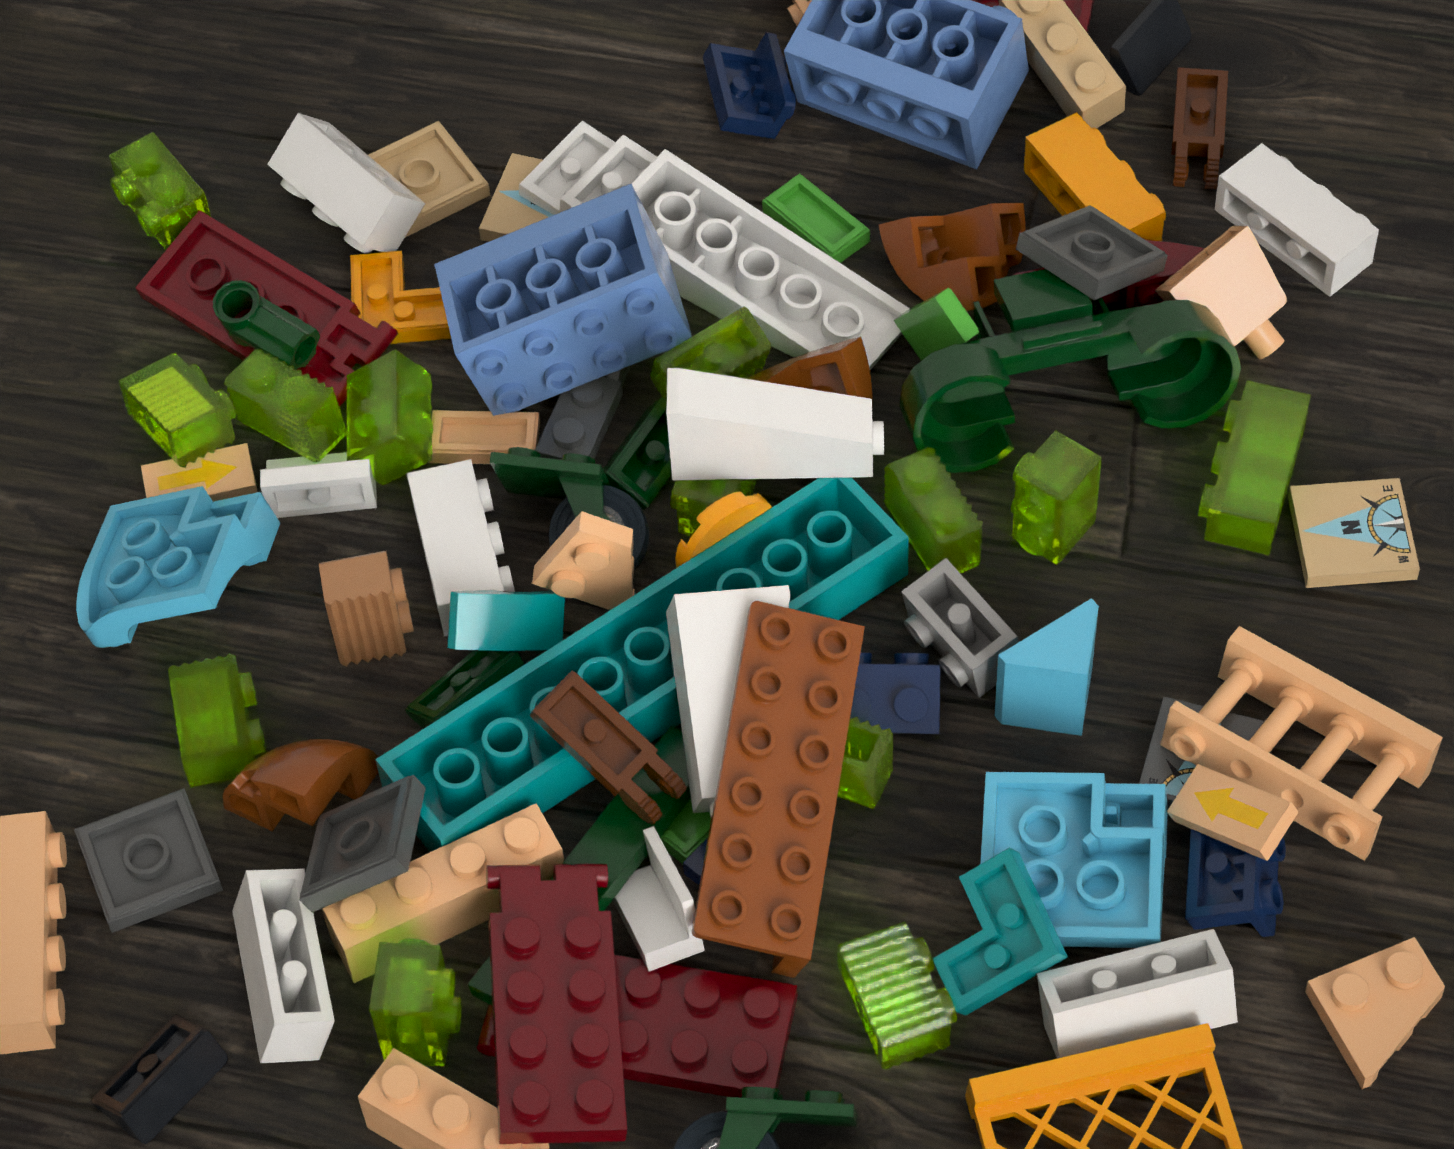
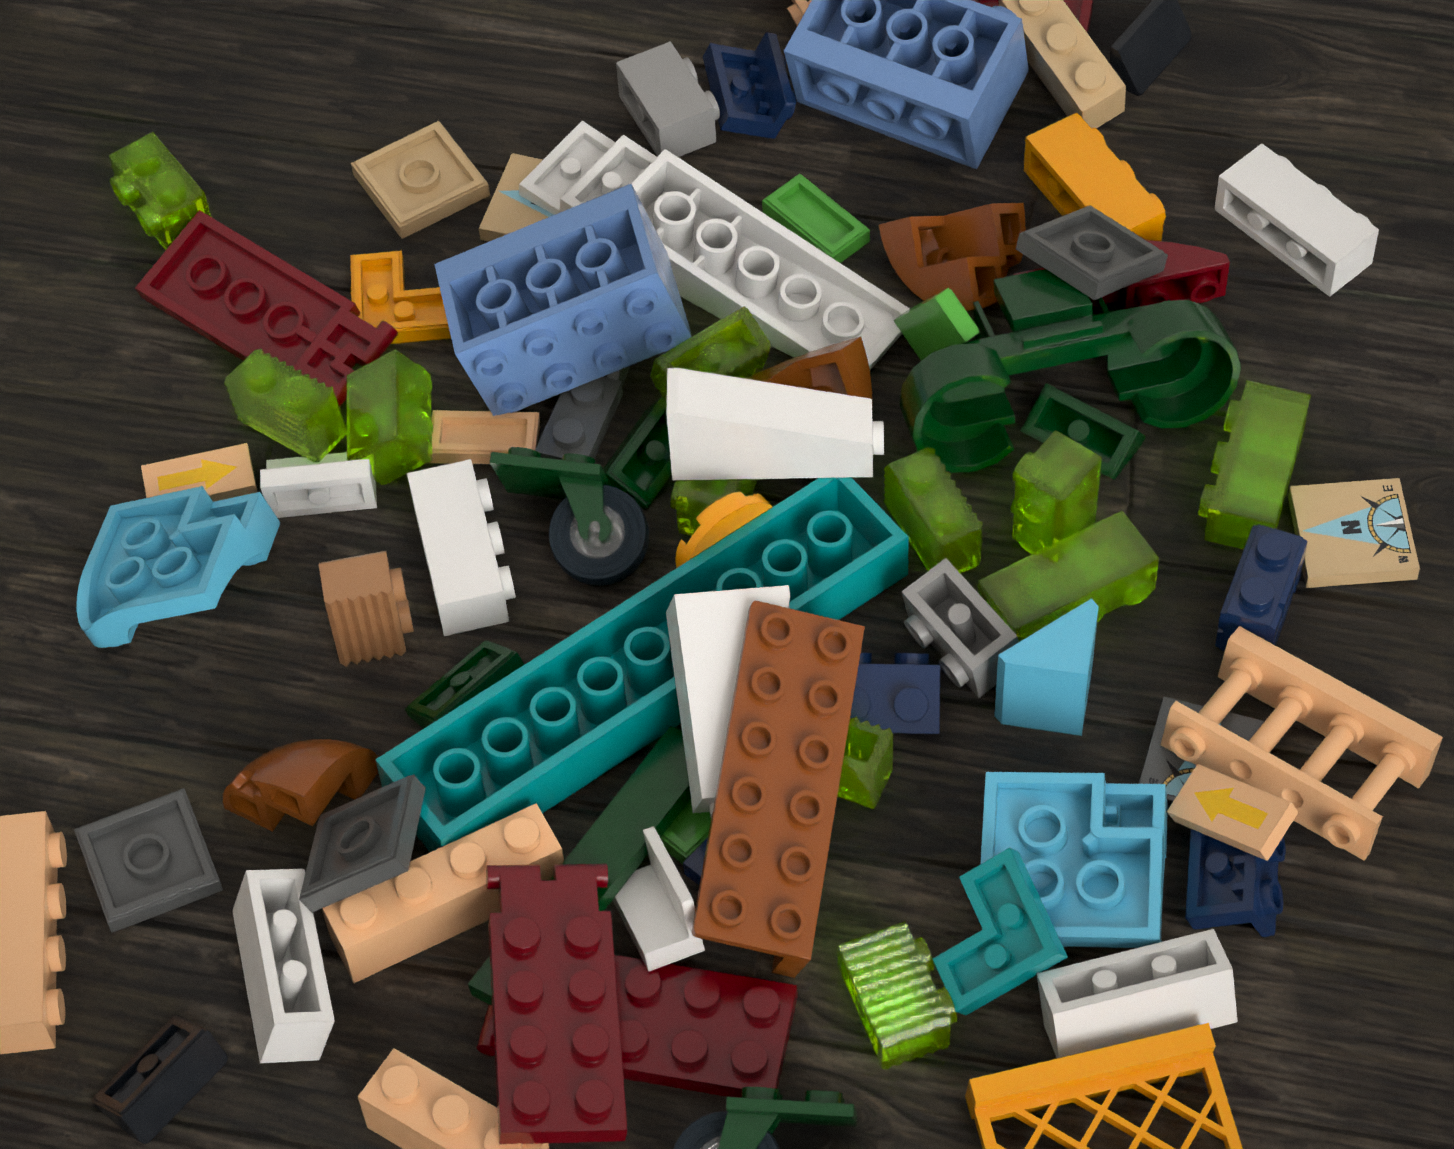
(179, 408): clear neon green brick -> none
(214, 719): clear neon green brick -> none
(265, 325): dark green piece -> none
(345, 185): white brick -> none
(414, 1001): clear neon green brick -> none
(505, 620): teal slope -> none
(590, 562): light nougat wing -> none
(605, 744): reddish brown hinge -> none
(667, 100): none -> light grey brick
(1084, 425): none -> dark green slope
(1099, 563): none -> clear neon green brick
(1199, 122): reddish brown hinge -> none
(1237, 288): light nougat torso -> none
(1262, 585): none -> dark blue brick
(1376, 1004): light nougat wing -> none

